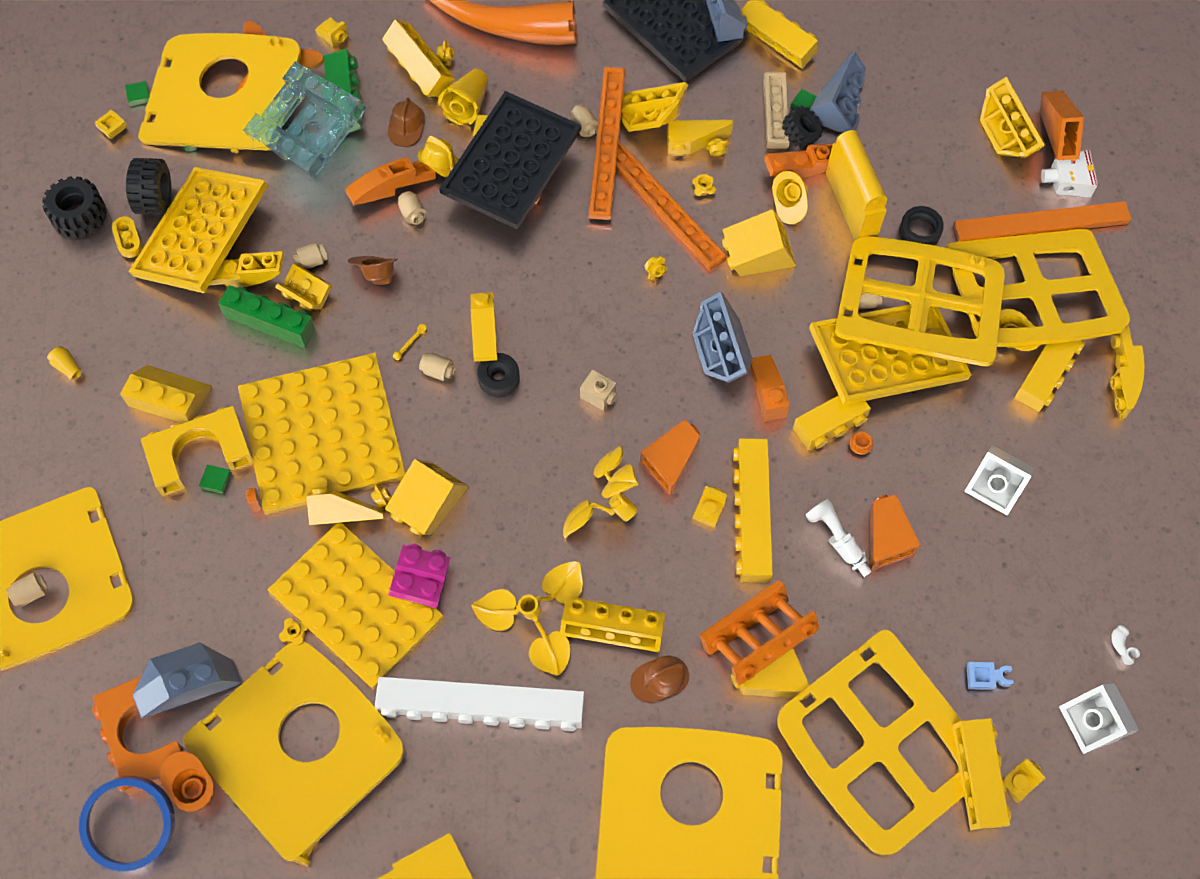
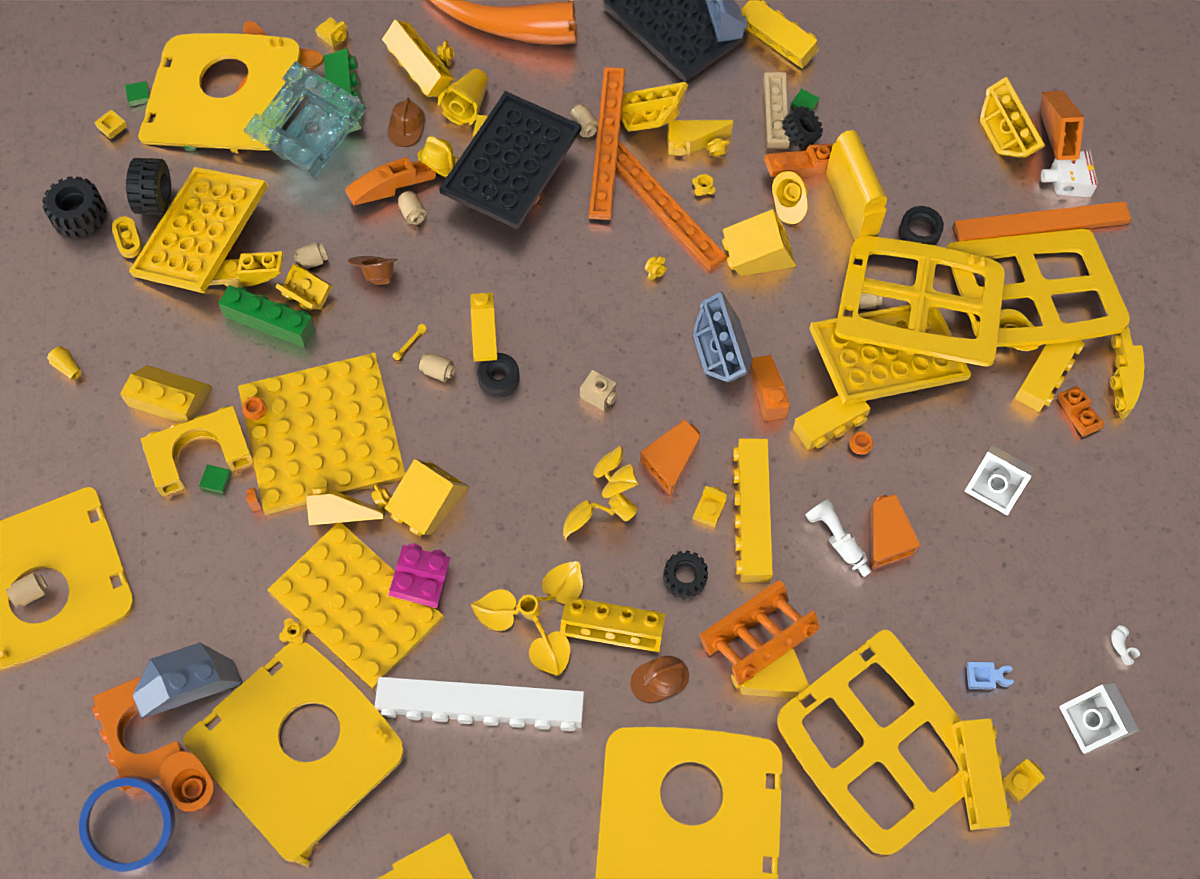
(254, 408): none -> orange plate
(689, 560): none -> black tyre
(840, 97): sand blue wedge -> none
(1078, 409): none -> orange slope

